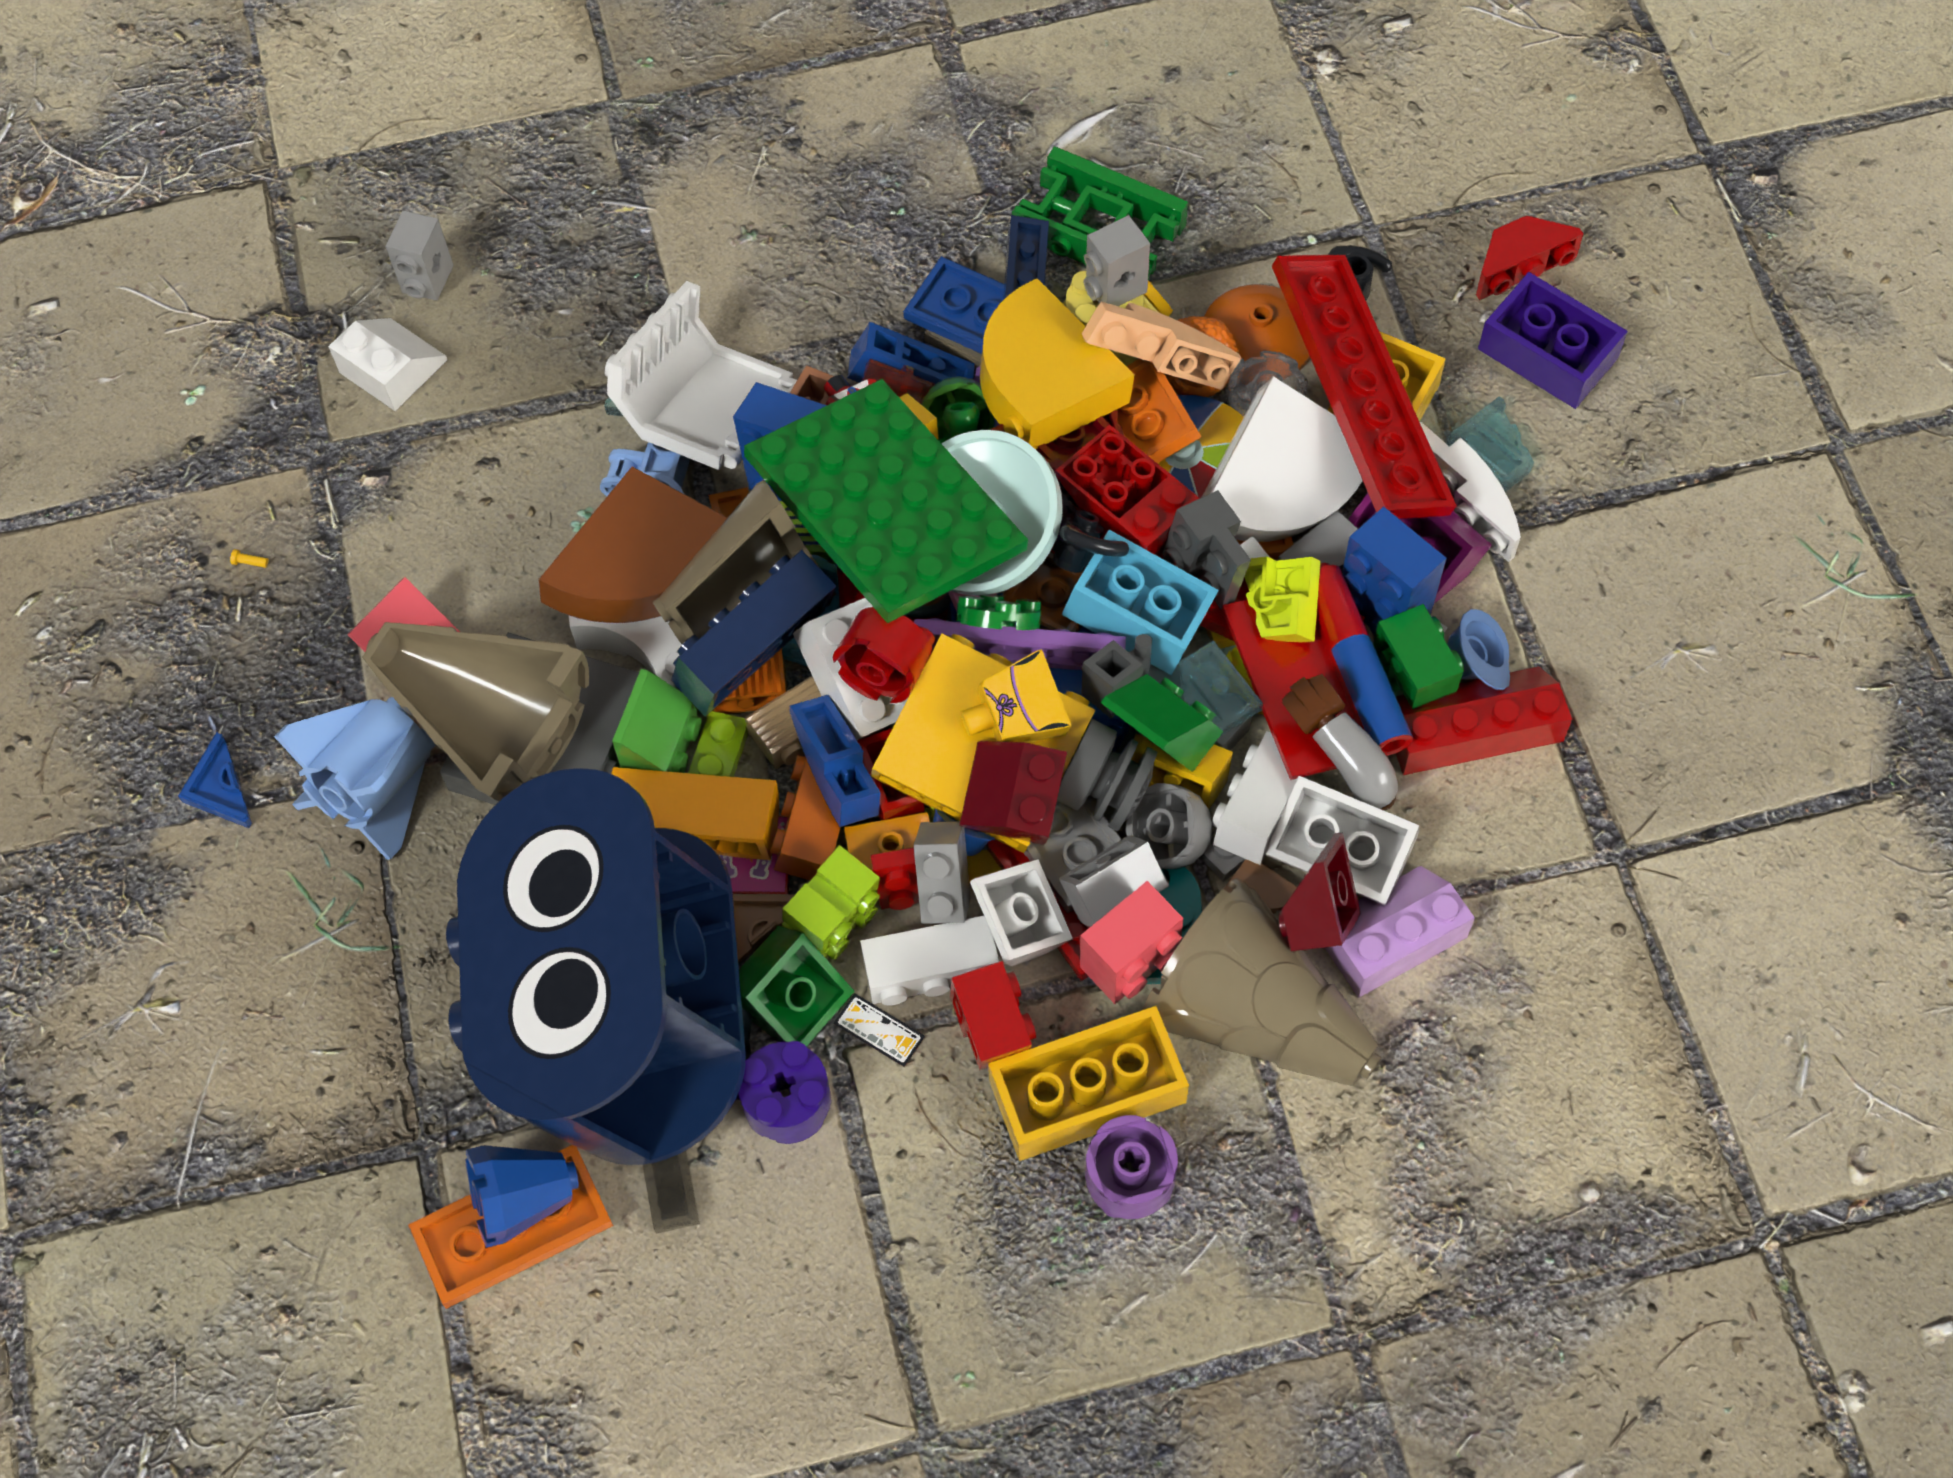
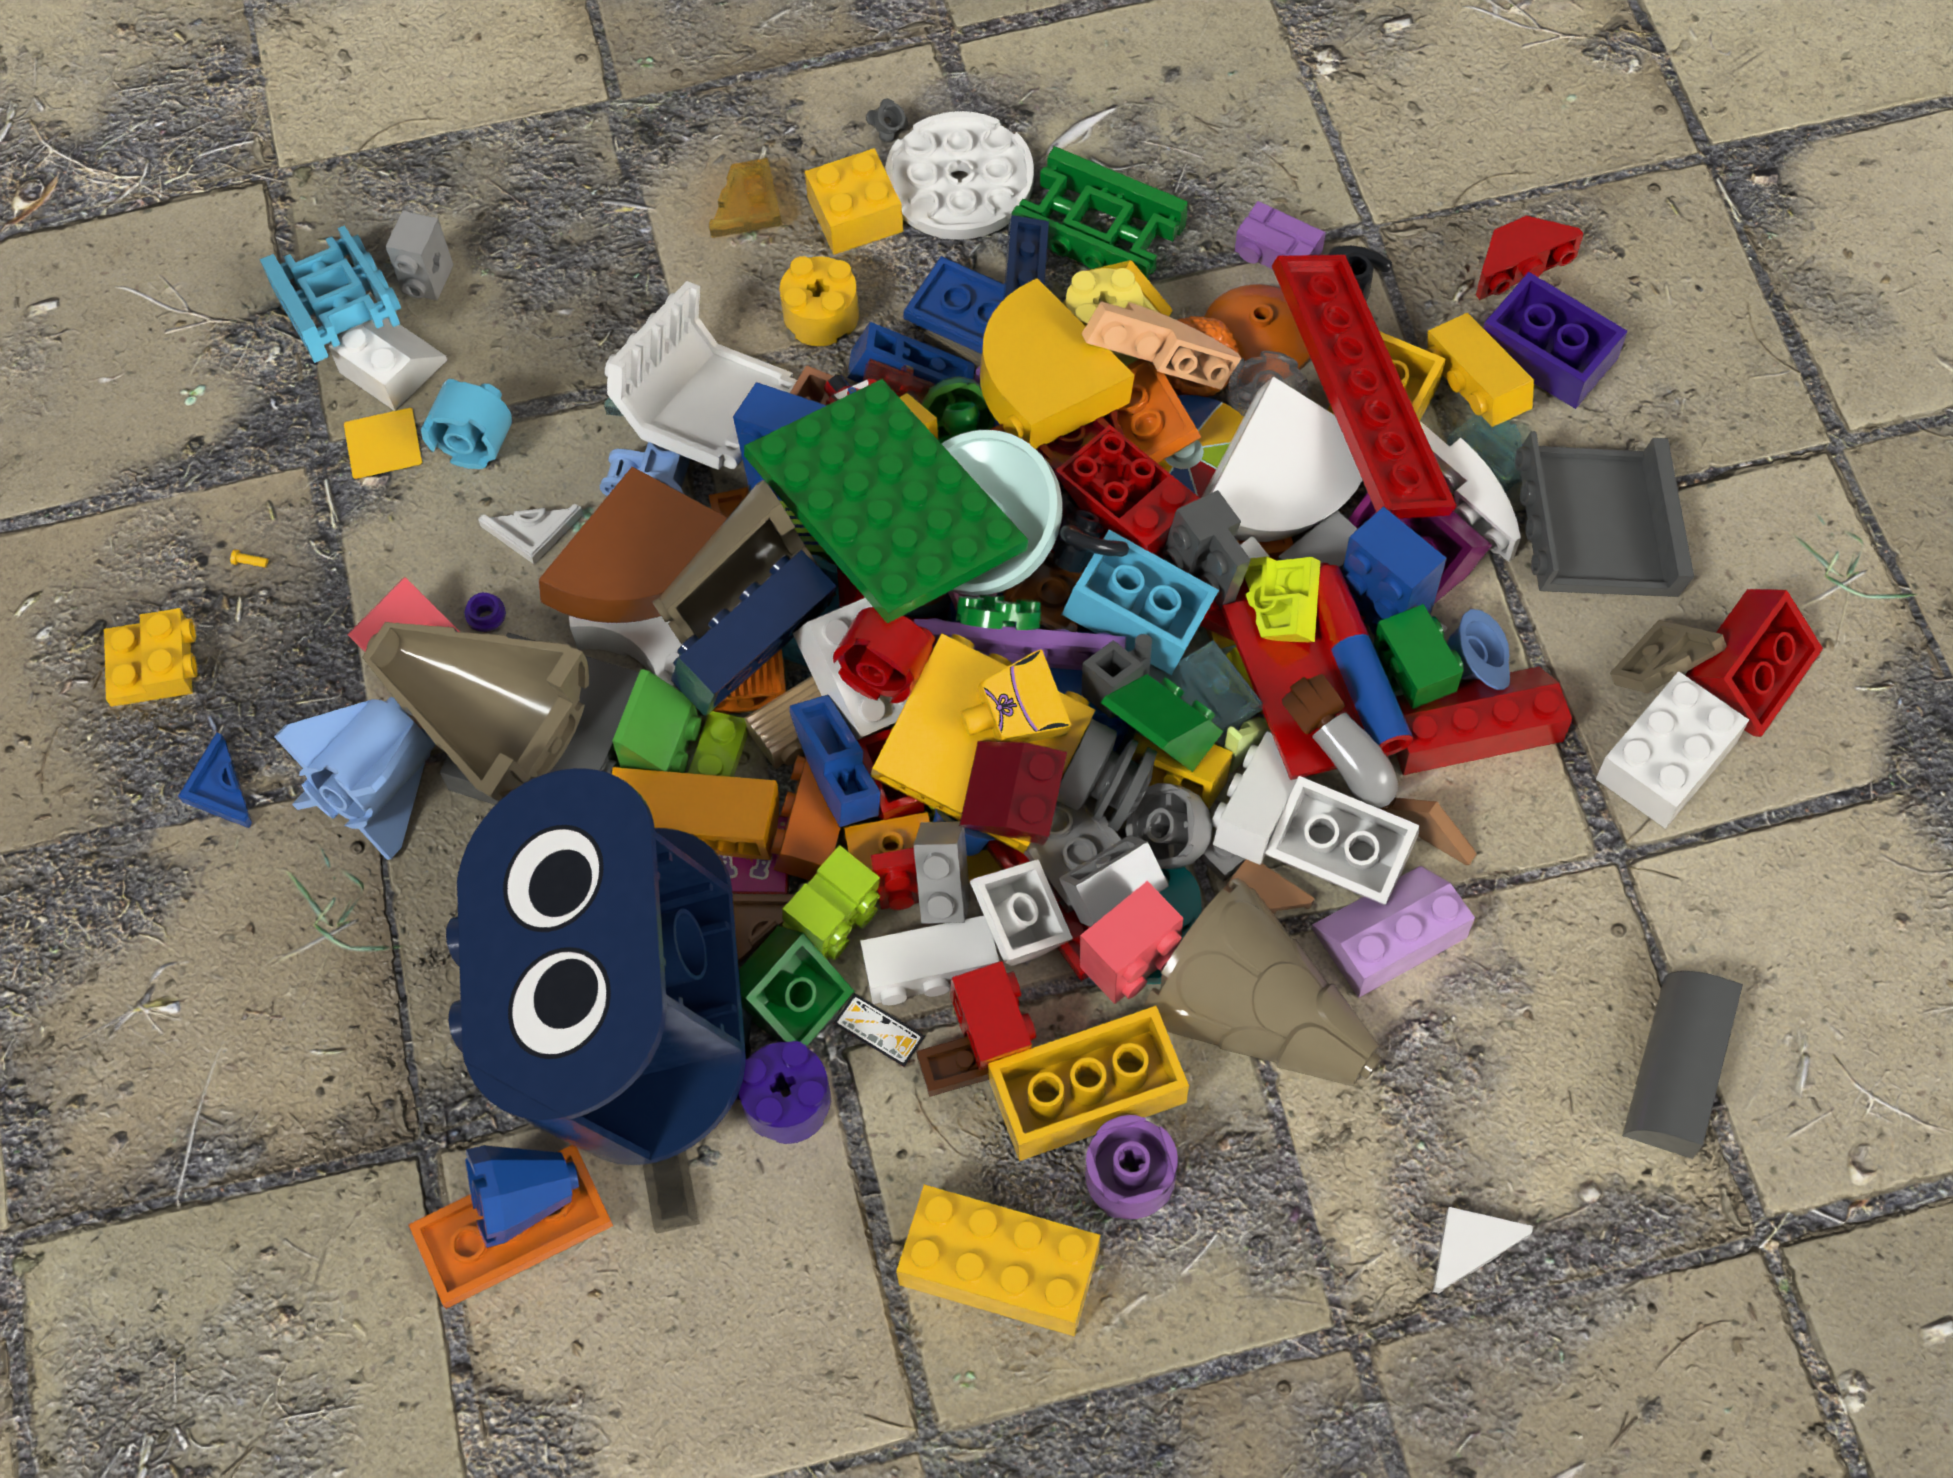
(150, 658): none -> yellow plate
(337, 309): none -> medium azure fence
(382, 443): none -> yellow sticker
(467, 423): none -> medium azure brick
(481, 603): none -> dark purple plate
(532, 531): none -> white tile
(746, 200): none -> clear yellow wing
(819, 300): none -> yellow brick
(854, 201): none -> yellow brick
(894, 113): none -> dark grey plate
(950, 1067): none -> reddish brown plate
(964, 141): none -> white plate
(998, 1260): none -> yellow brick
(1117, 263): light grey brick -> none
(1240, 741): none -> yellowish green tile
(1273, 234): none -> medium lavender brick
(1323, 903): dark red slope -> none
(1435, 827): none -> medium nougat tile
(1472, 1242): none -> white tile
(1481, 370): none -> yellow brick
(1604, 519): none -> dark grey panel
(1663, 653): none -> dark tan wing
(1671, 749): none -> white brick
(1683, 1062): none -> dark grey brick
(1763, 659): none -> red slope

